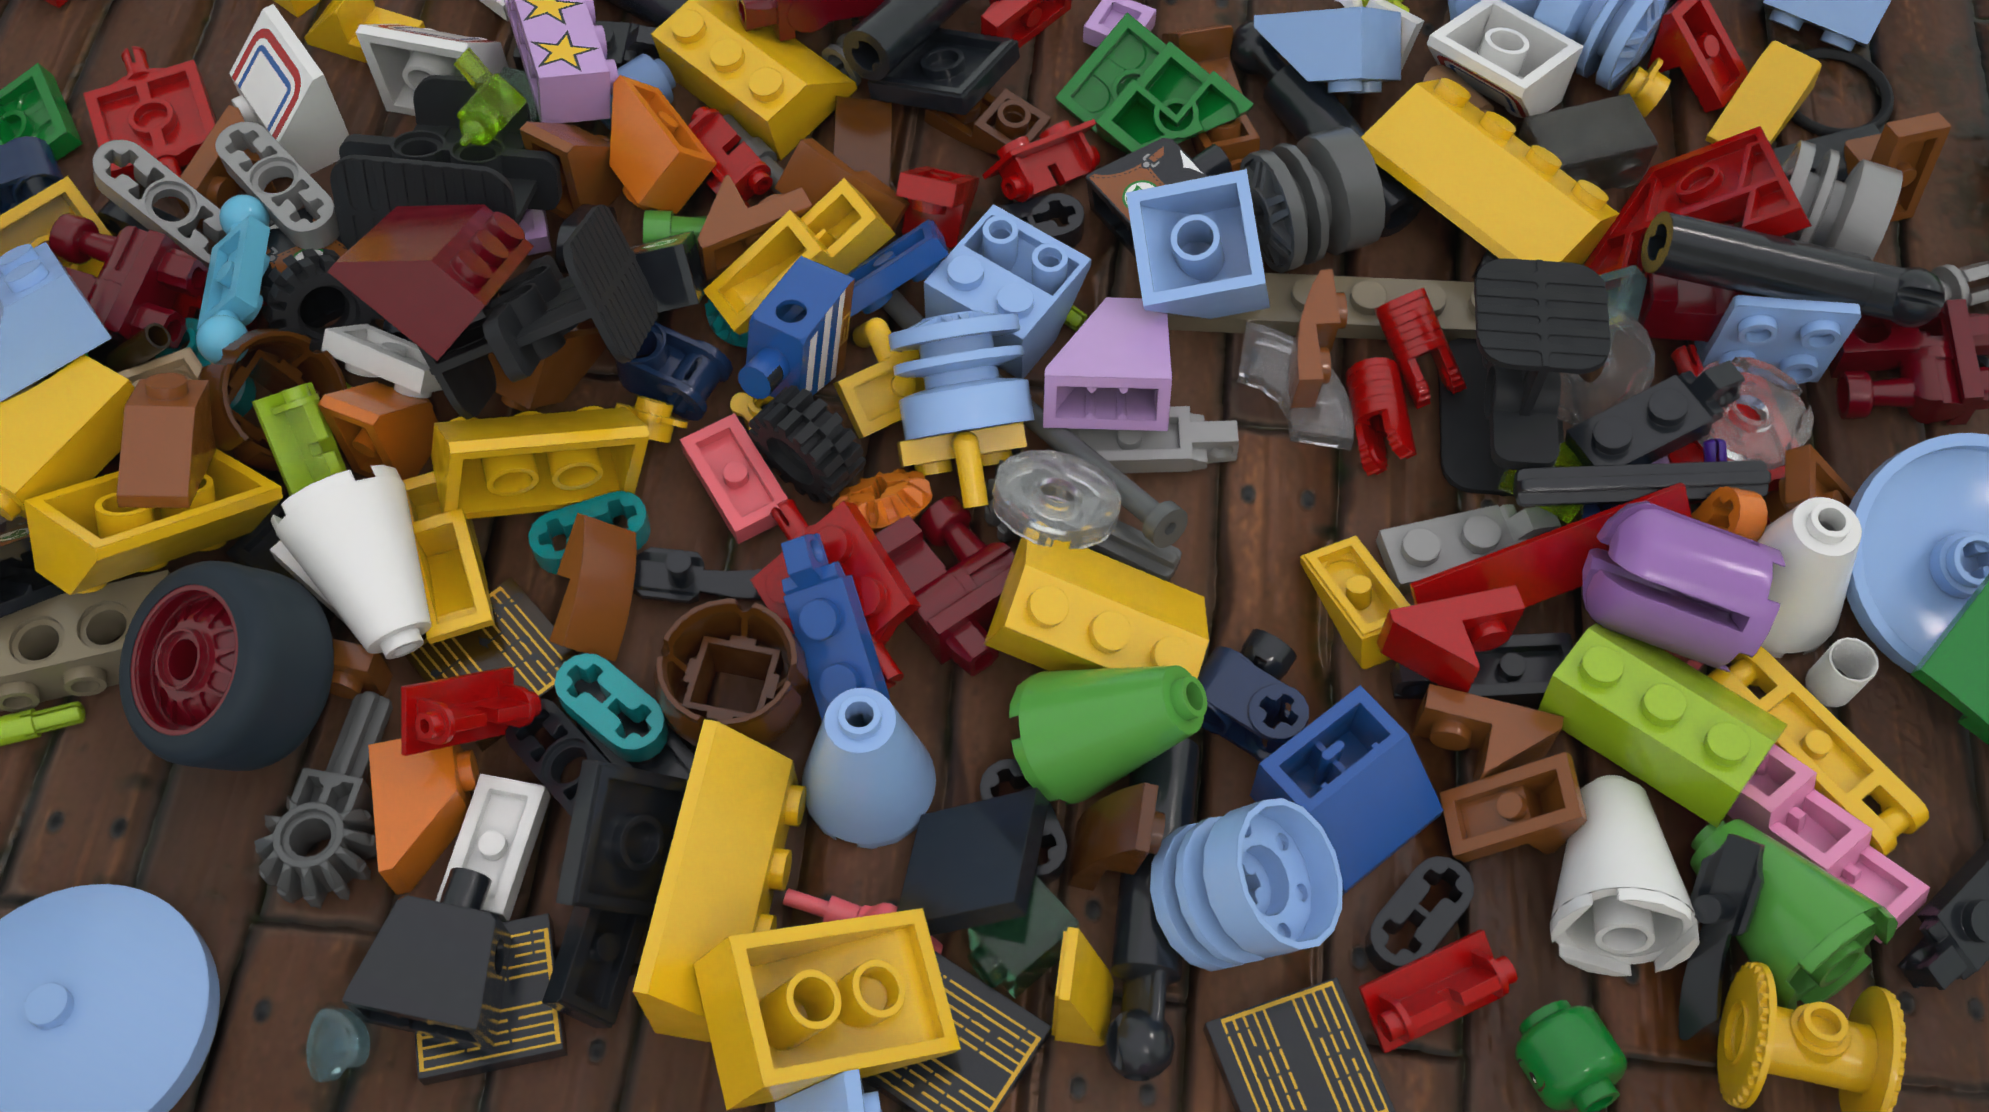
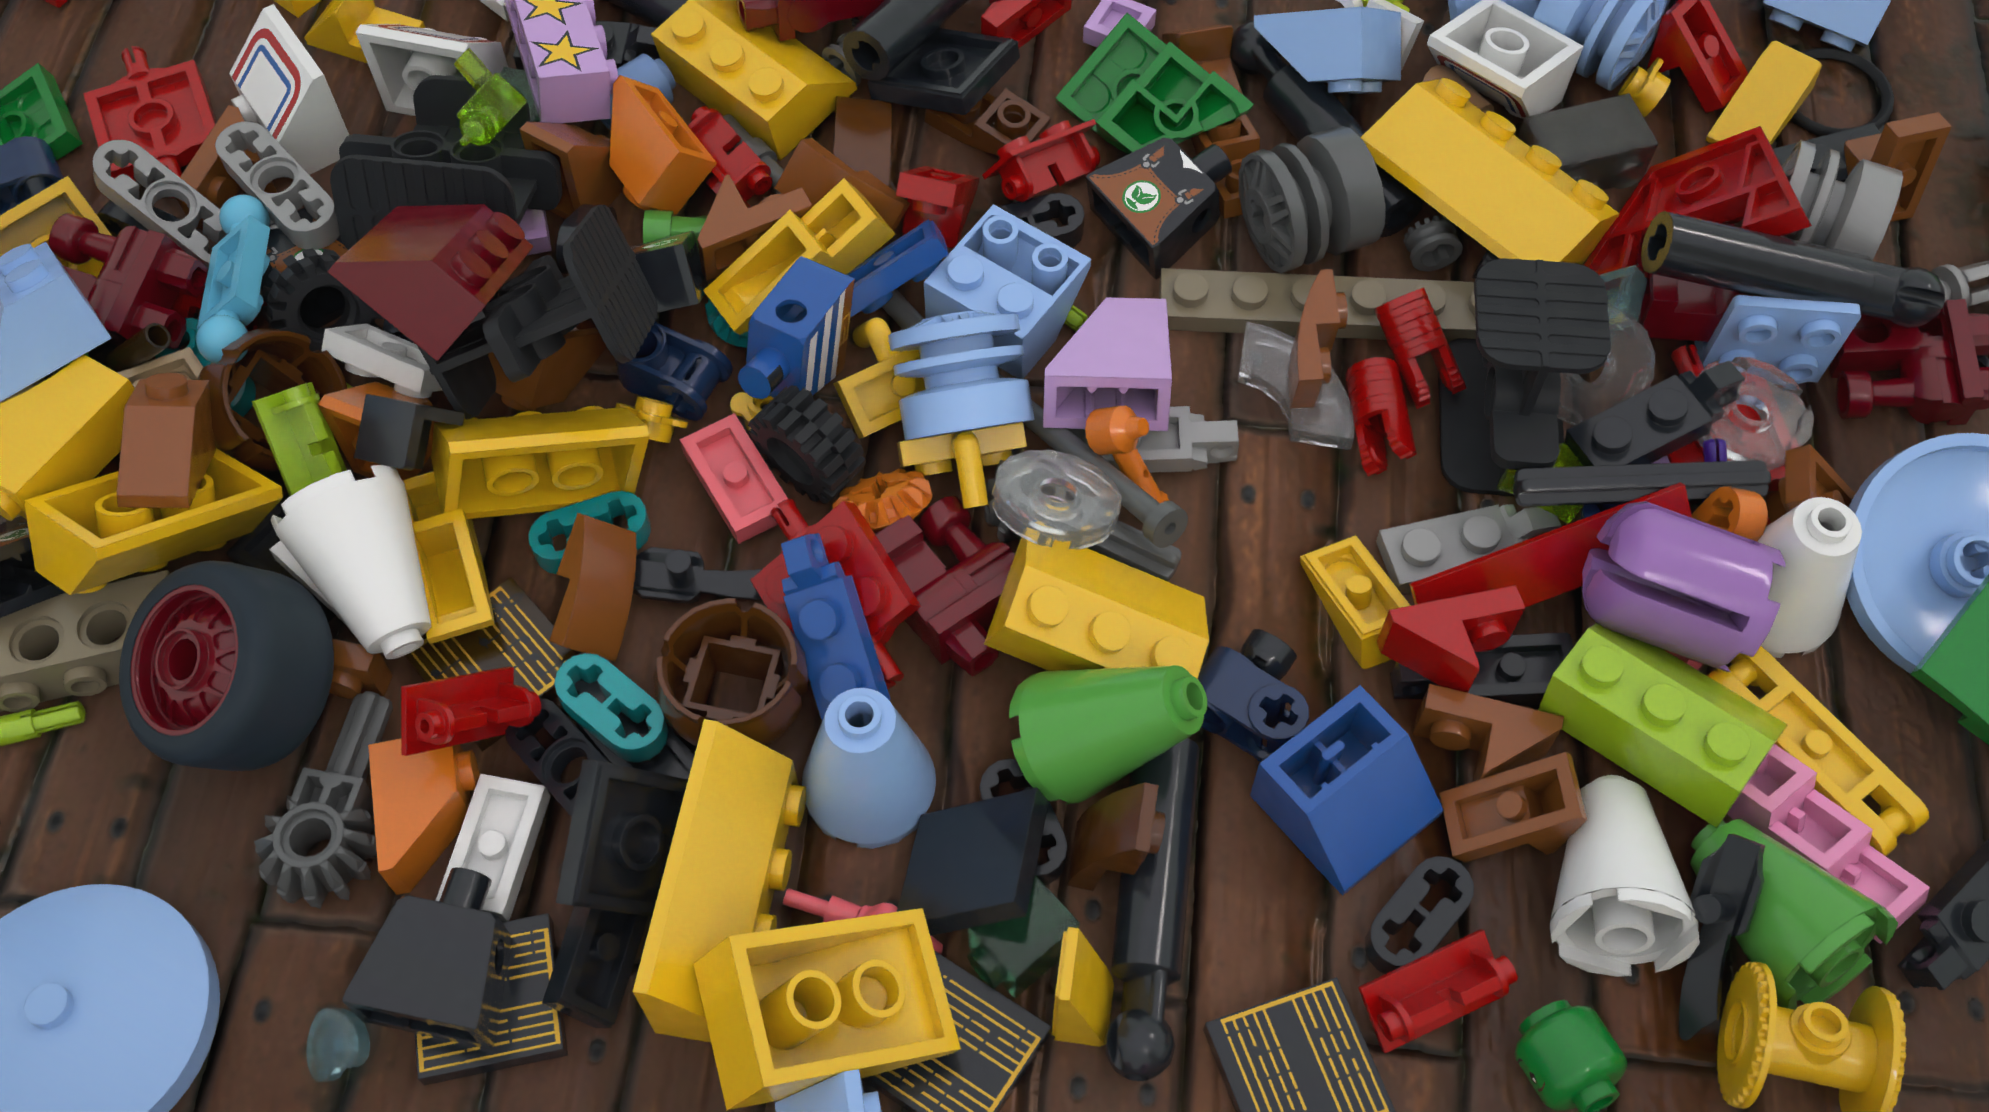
(398, 431): none -> black panel
(1117, 433): none -> orange piece
(1198, 247): light blue slope -> none
(1247, 885): light blue wheel -> none
(1433, 244): none -> dark grey bush
(1854, 659): white piece -> none

